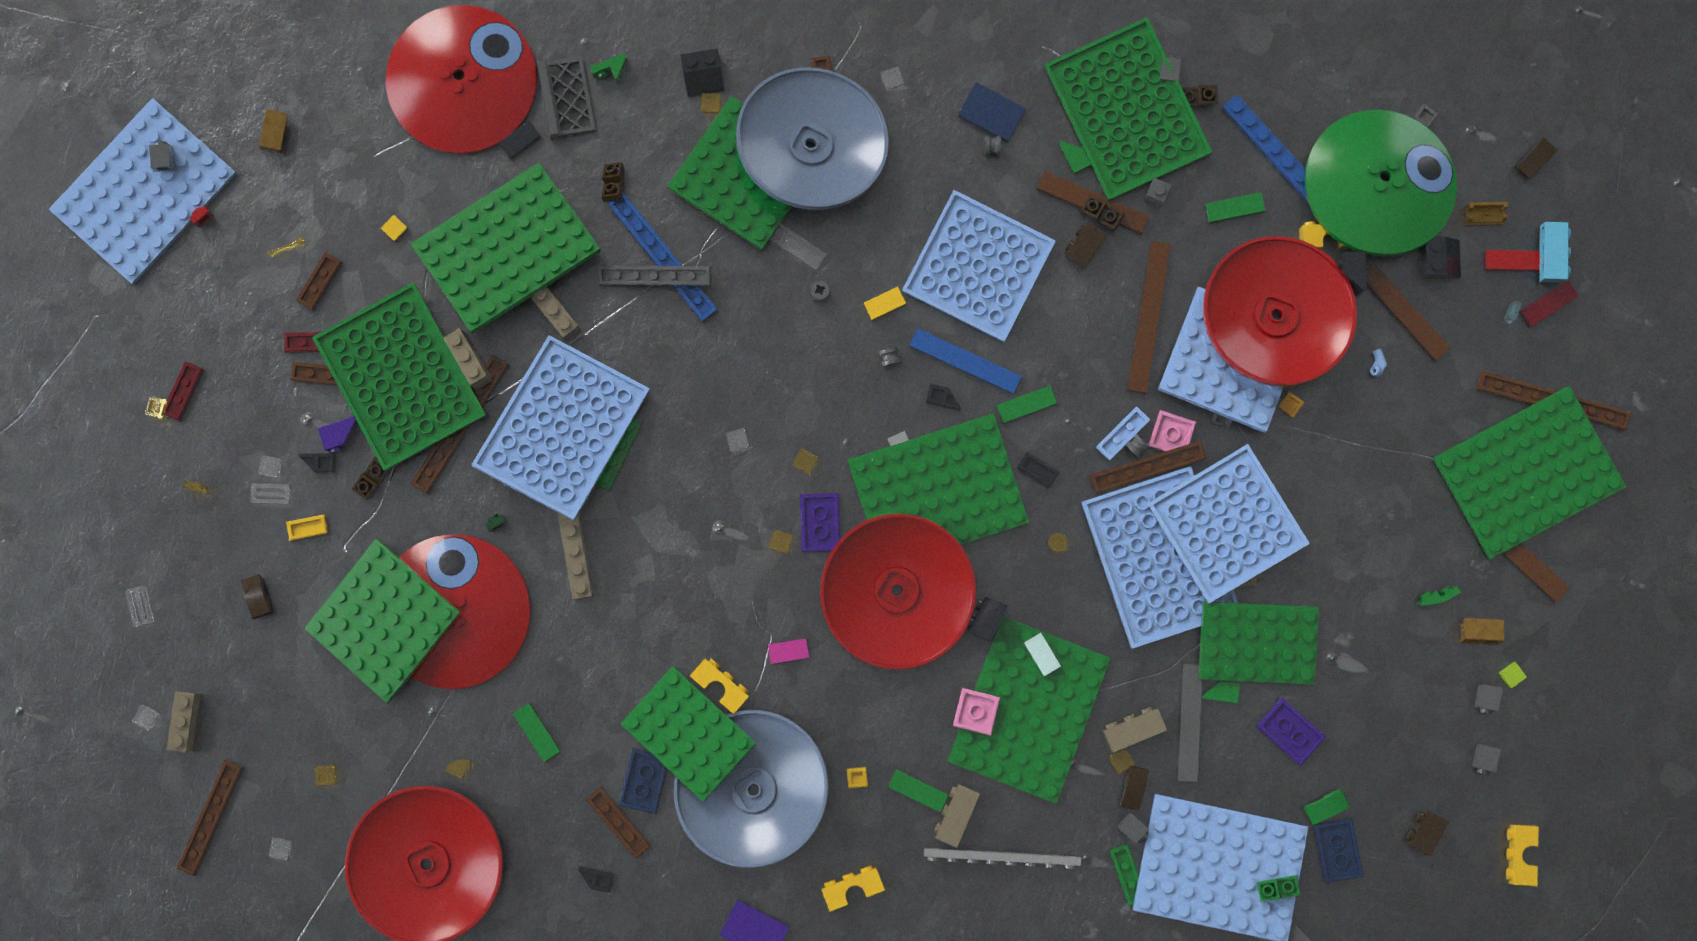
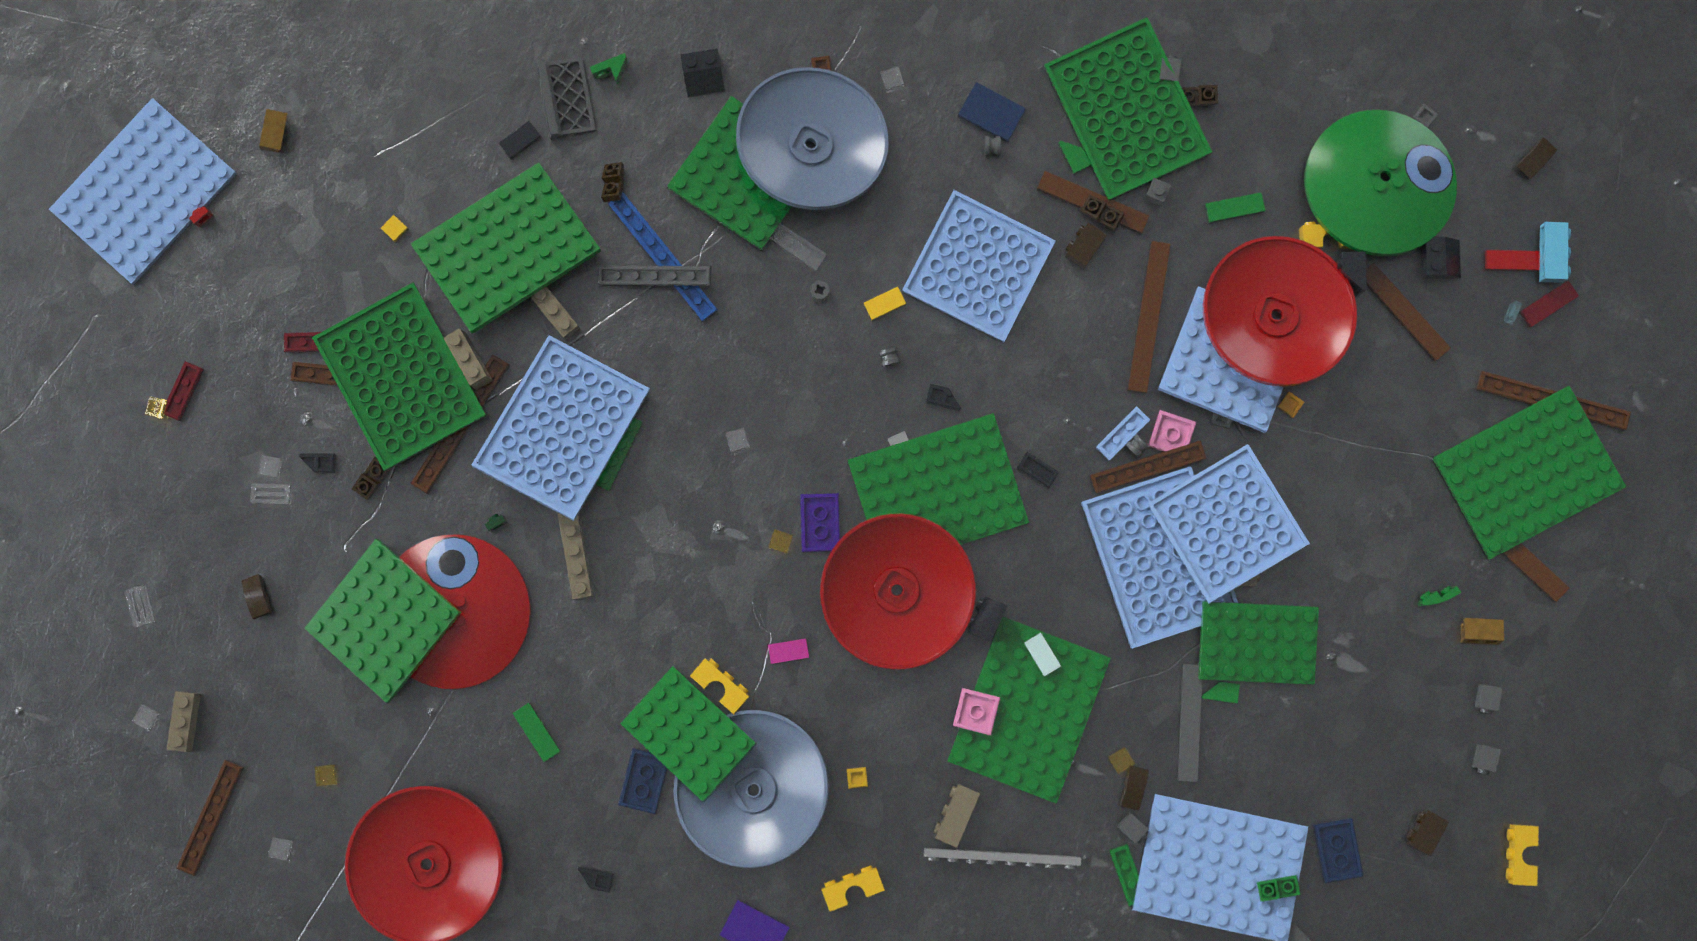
(162, 156): dark grey brick -> none
(195, 487): clear yellow tile -> none
(300, 241): clear yellow hinge -> none
(307, 527): yellow tile -> none
(319, 281): reddish brown tile -> none
(337, 434): dark purple slope -> none
(458, 767): clear yellow tile -> none
(467, 112): red dish -> none
(618, 822): reddish brown tile -> none
(710, 103): clear yellow tile -> none
(804, 461): clear yellow tile -> none
(918, 790): green tile -> none
(965, 361): blue tile -> none
(1026, 404): green tile -> none
(1057, 542): clear yellow tile -> none
(1134, 729): dark tan brick -> none
(1267, 142): blue plate -> none
(1290, 731): dark purple tile -> none
(1327, 806): green slope -> none
(1379, 364): light blue arm -> none
(1485, 213): pearl gold hinge -> none
(1512, 675): lime tile -> none

